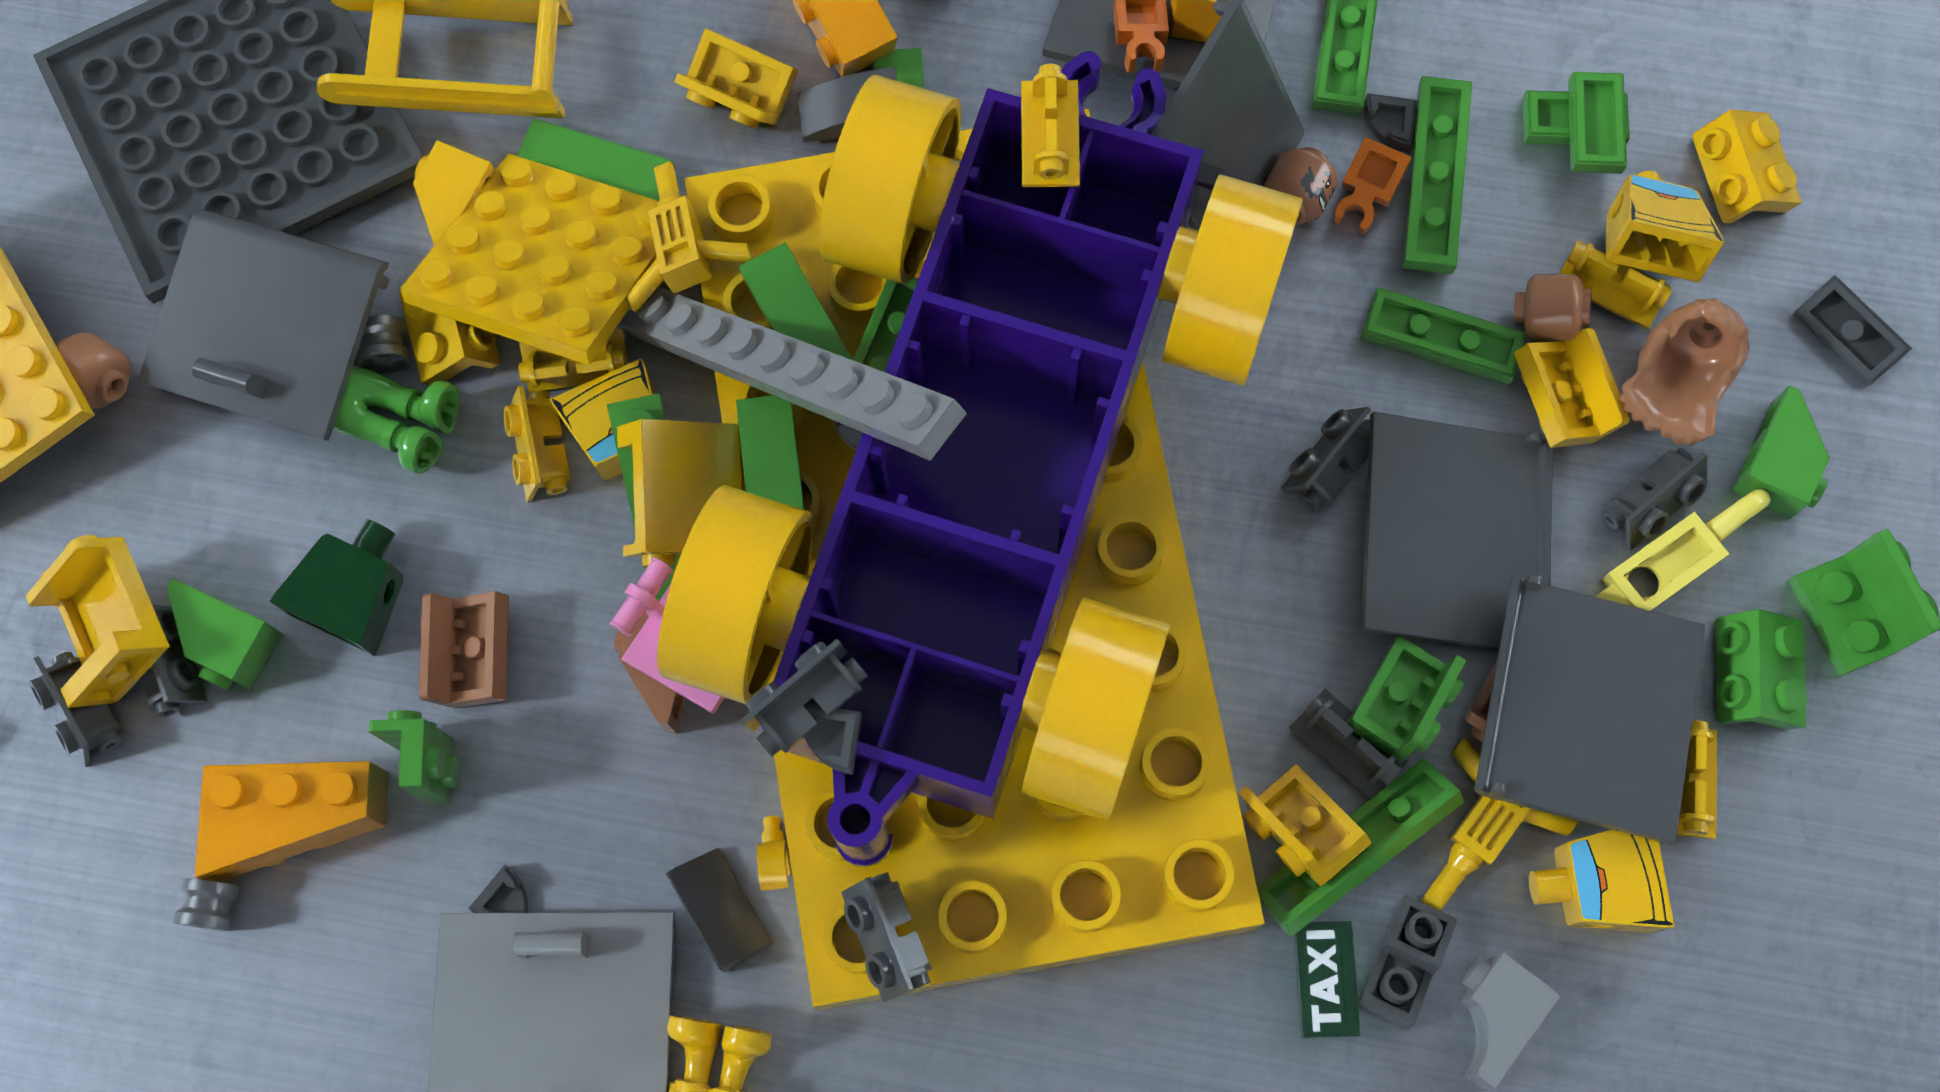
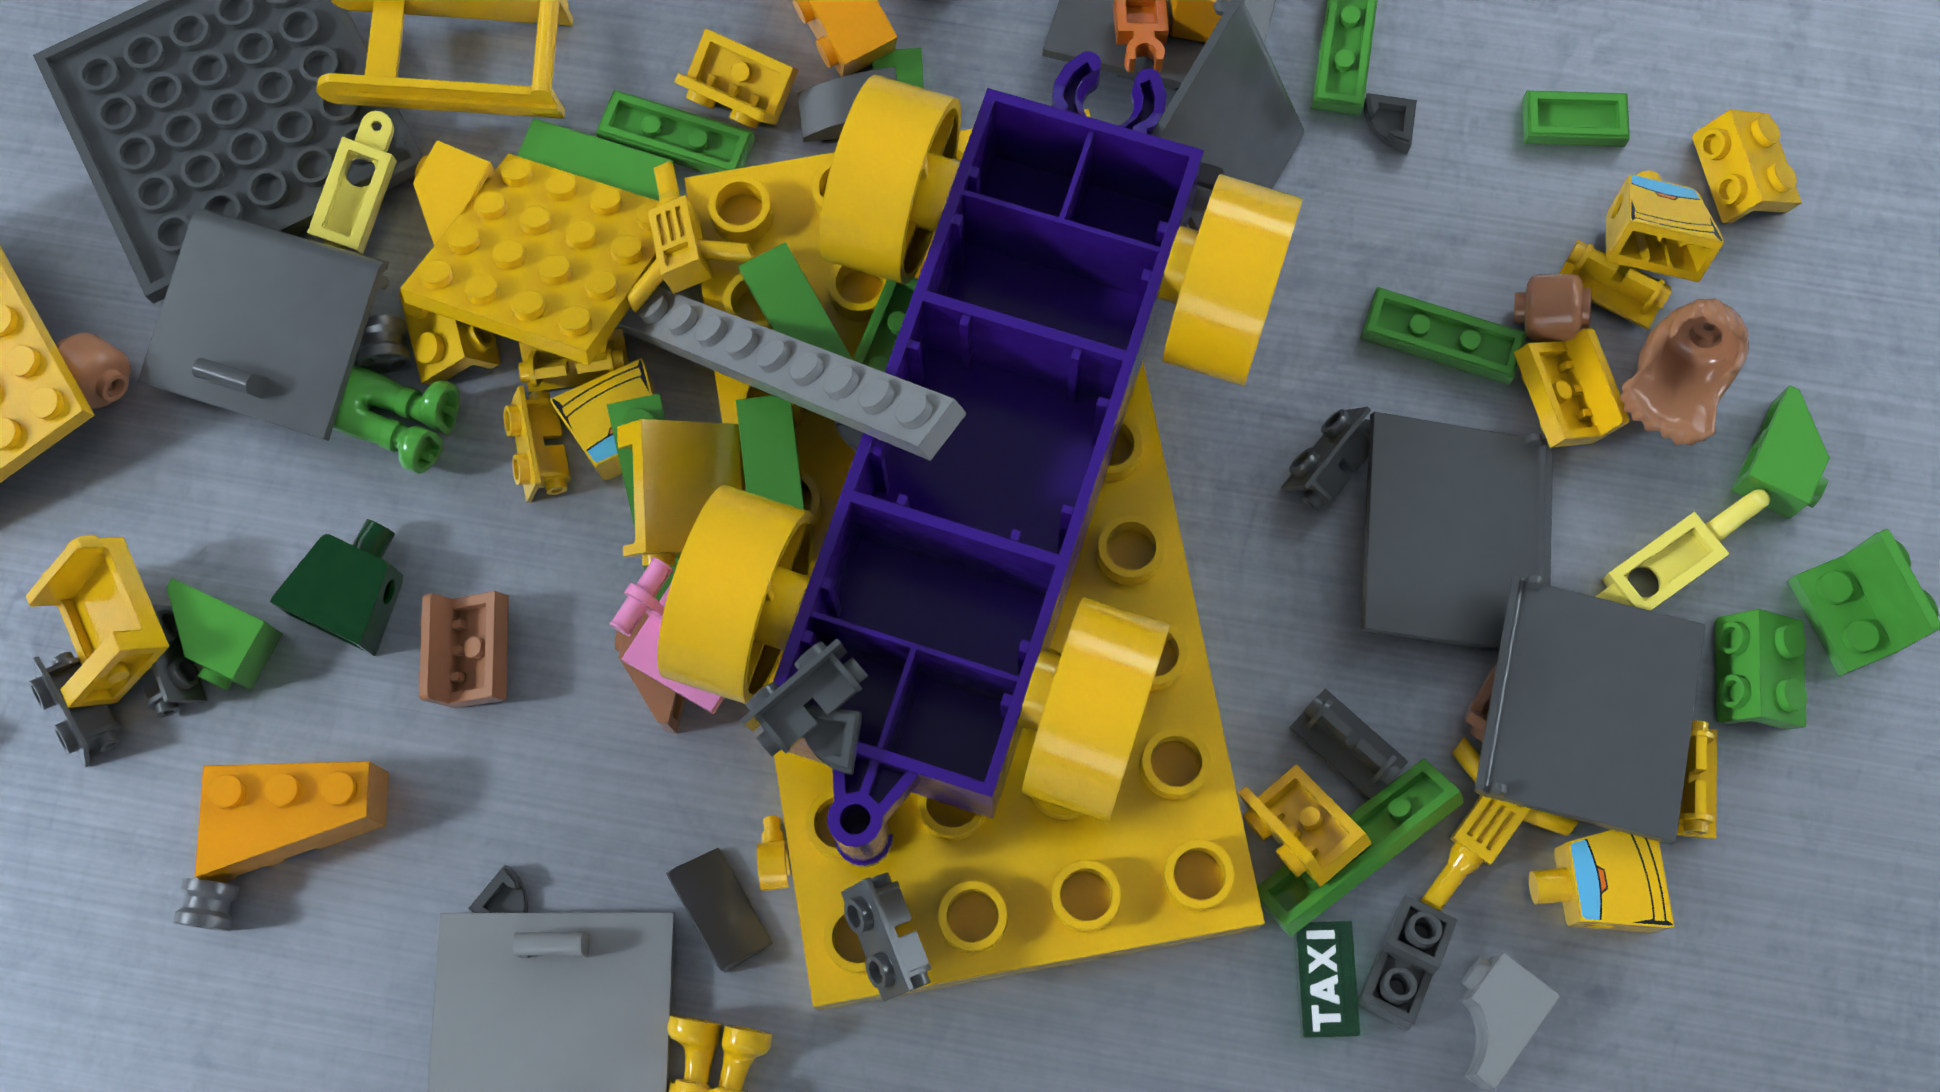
(347, 211): none -> light yellow piece
(426, 755): bright green bracket -> none
(674, 134): none -> bright green tile
(1050, 129): yellow hinge -> none
(1304, 175): nougat head -> none
(1371, 178): orange plate -> none
(1405, 698): bright green bracket -> none
(1437, 175): bright green plate -> none
(1597, 122): bright green tile -> none
(1674, 482): dark grey hinge -> none
(1853, 330): dark grey slope -> none

